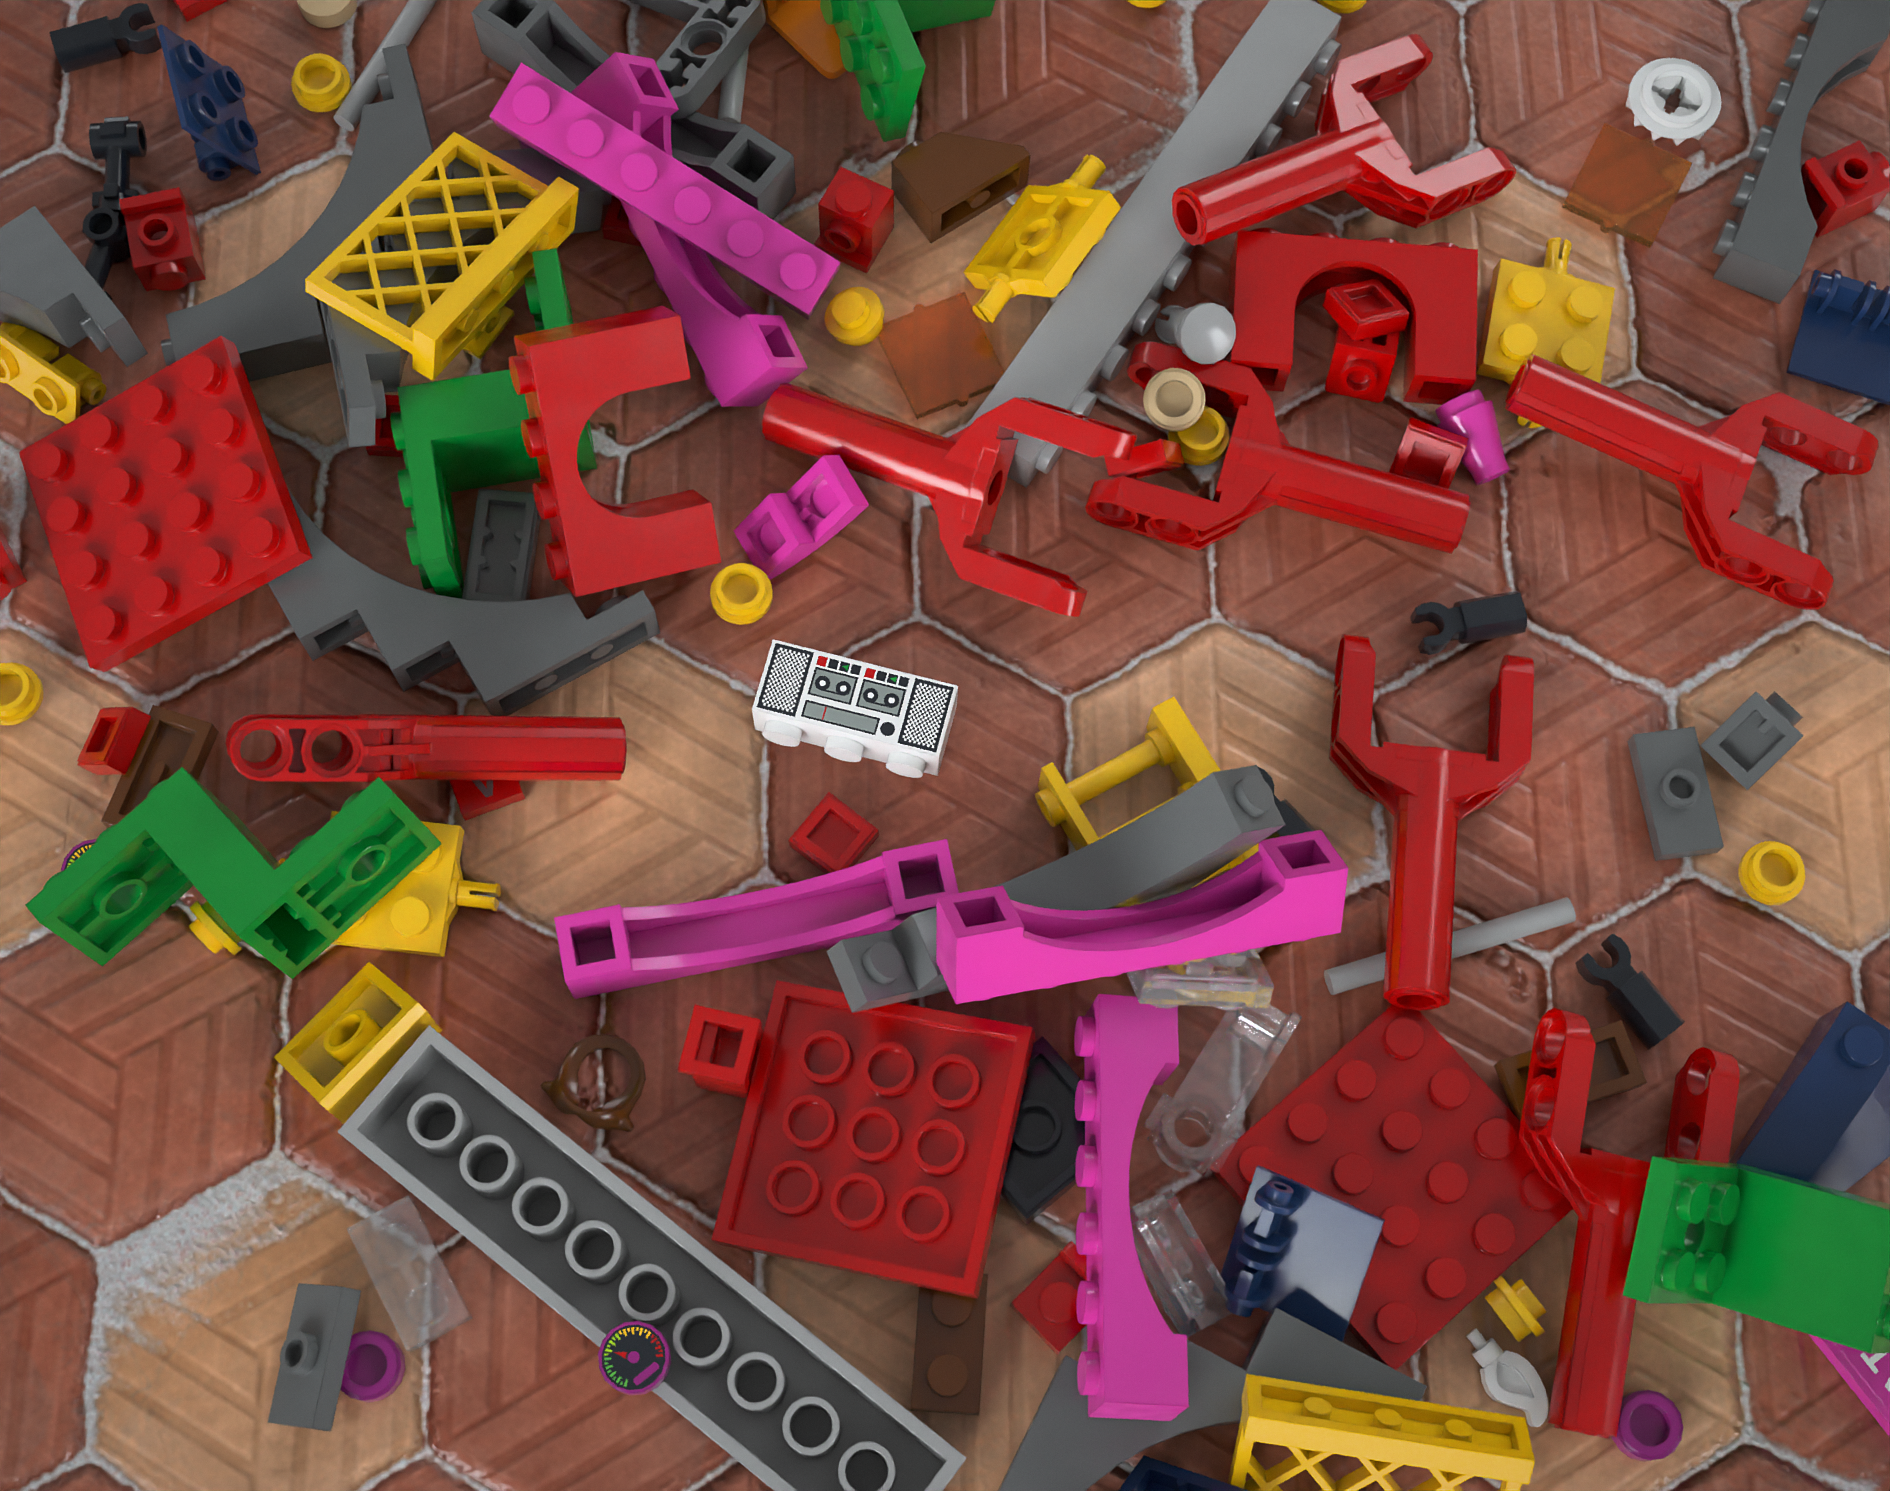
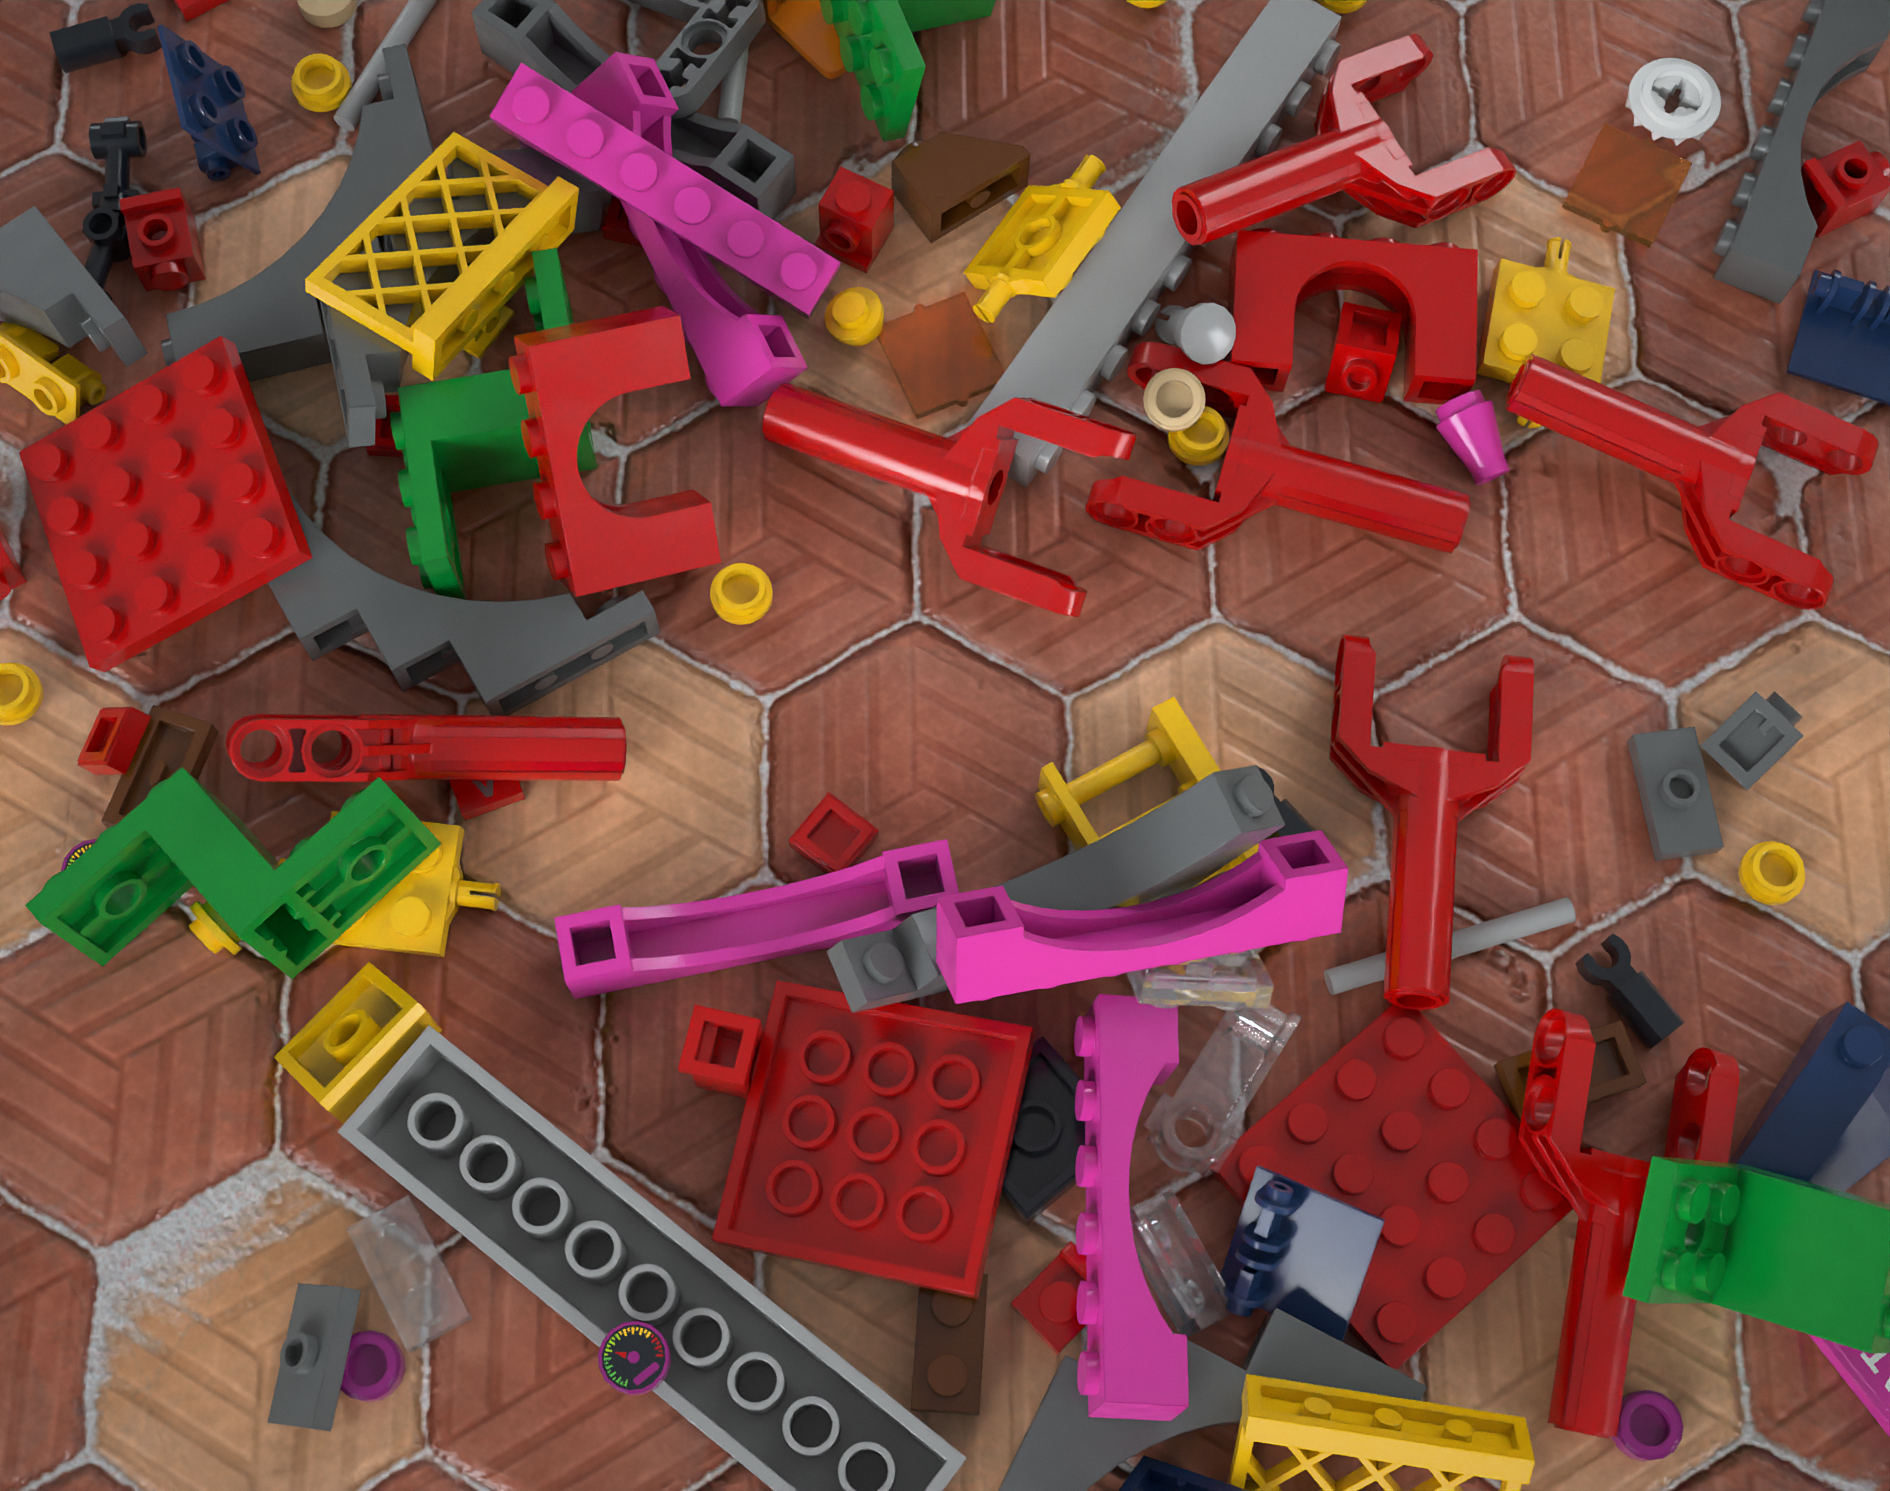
(502, 547): dark grey plate -> none
(614, 1113): reddish brown piece -> none
(802, 519): dark pink slope -> none
(854, 709): brick -> none
(1147, 460): red tile -> none
(1365, 309): red tile -> none
(1428, 454): red tile -> none
(1471, 620): black bar -> none
(1510, 1379): white piece -> none
(1516, 1308): yellow plate -> none

